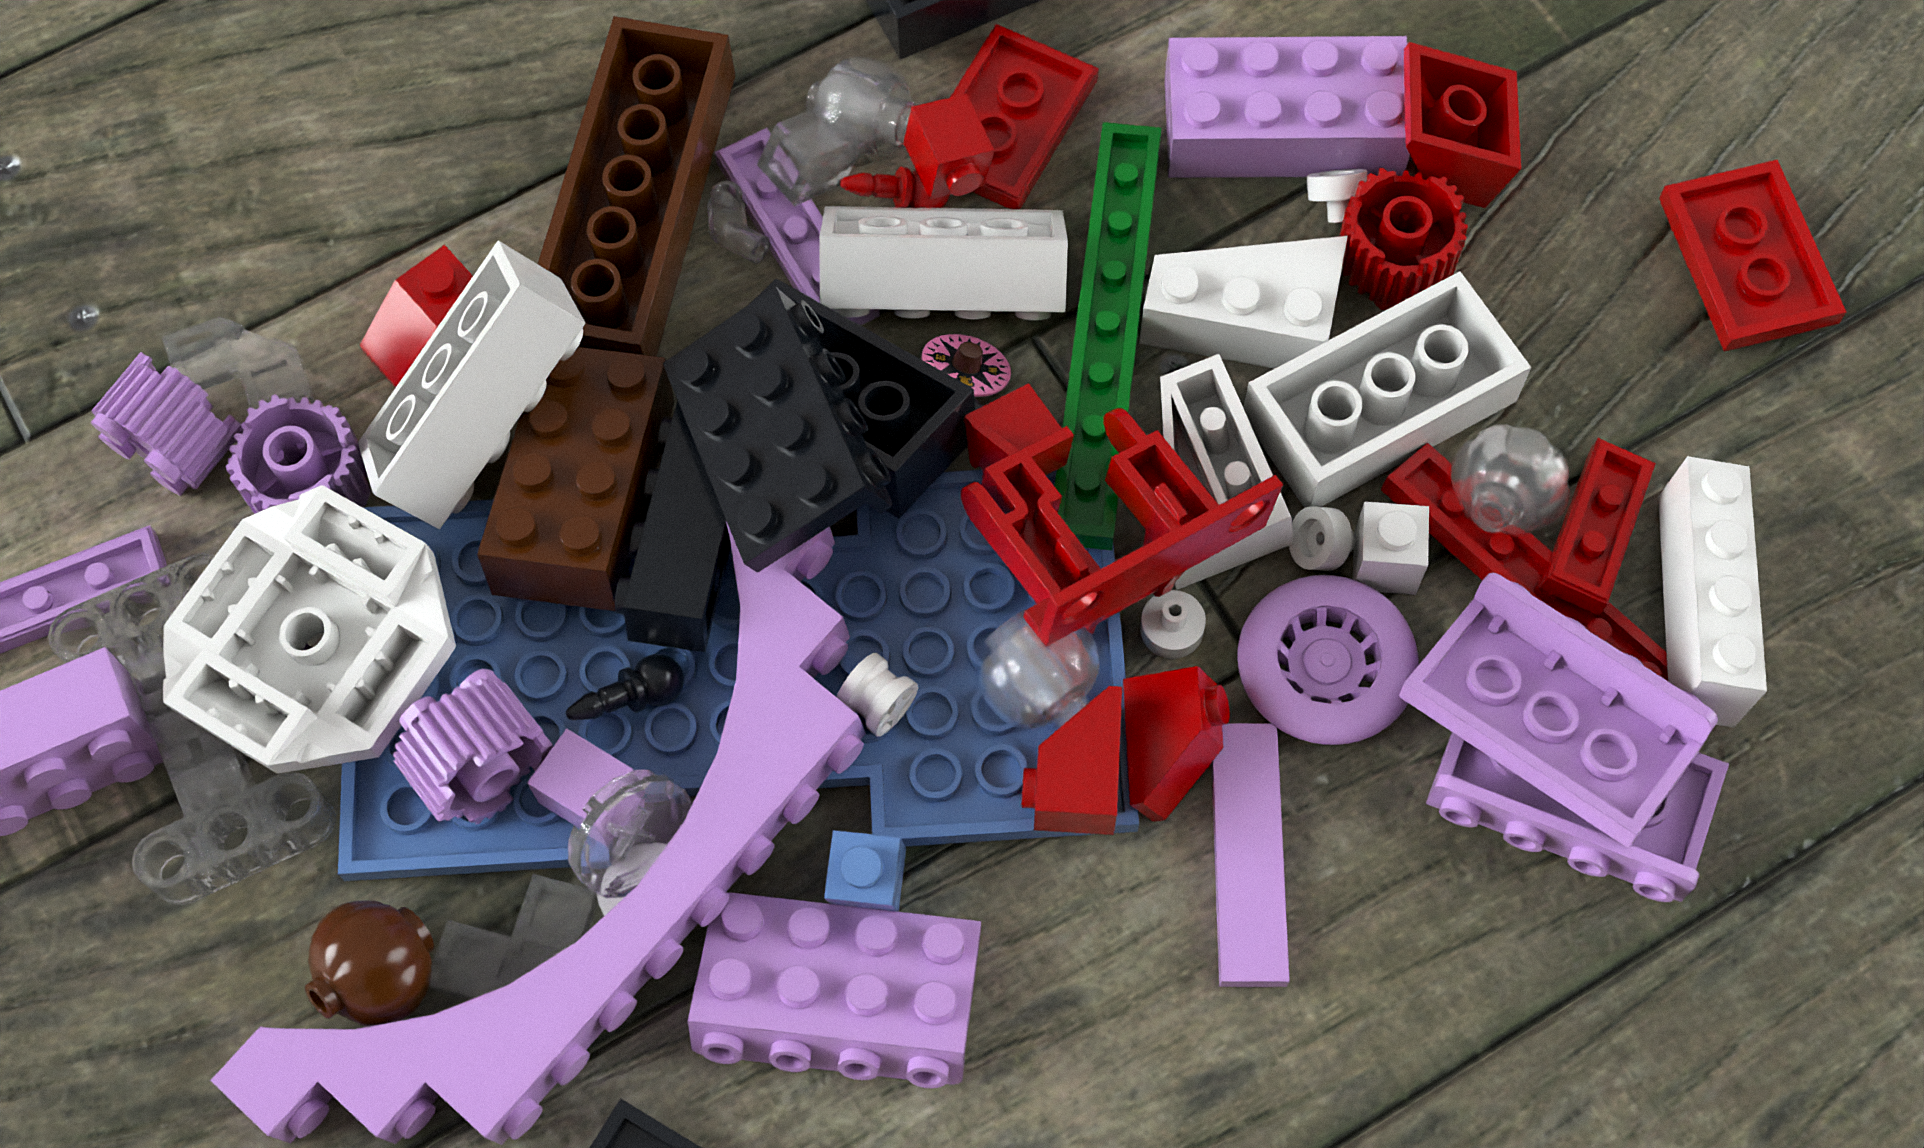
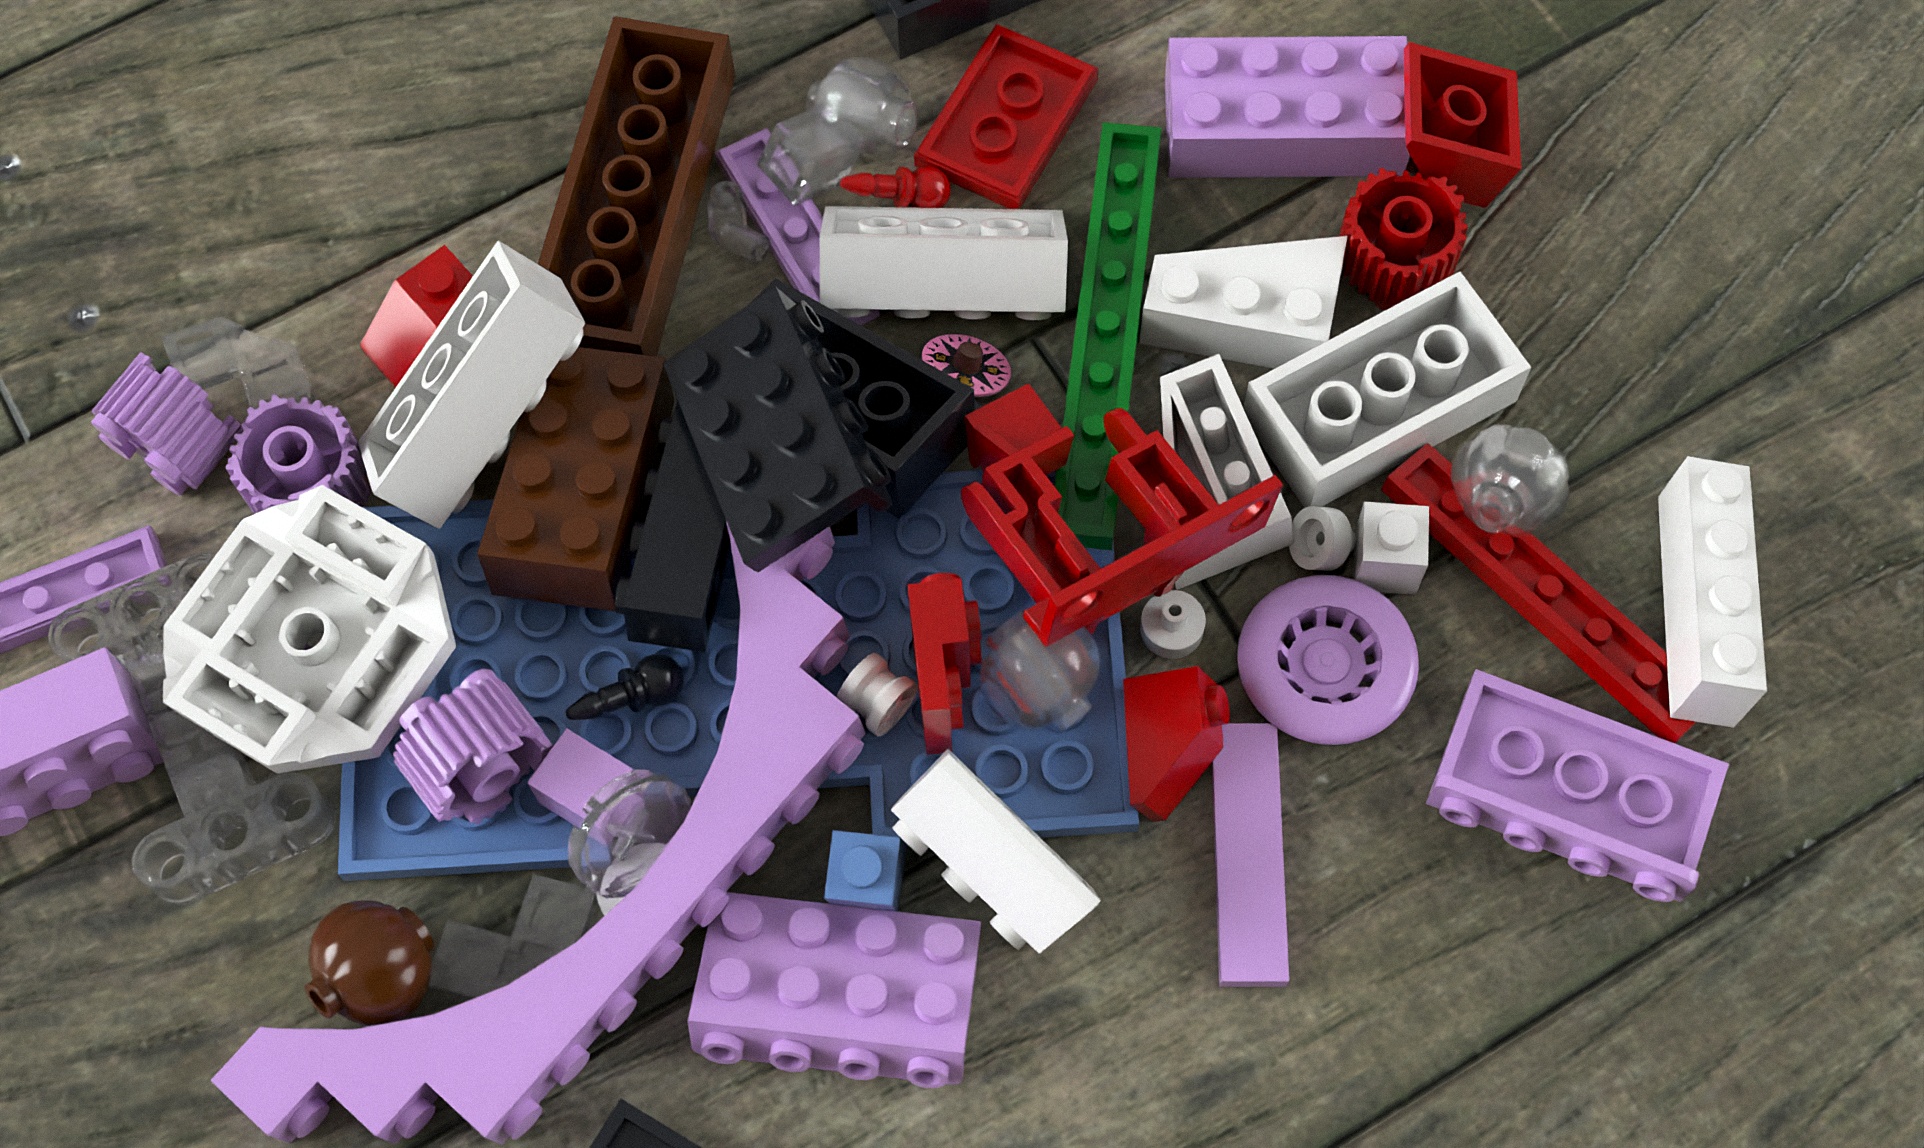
(945, 645): none -> red plate
(948, 146): red brick -> none
(992, 855): none -> white slope
(1078, 771): red slope -> none
(1336, 189): white tile -> none
(1560, 708): lavender bracket -> none
(1597, 527): red tile -> none
(1751, 255): red plate -> none

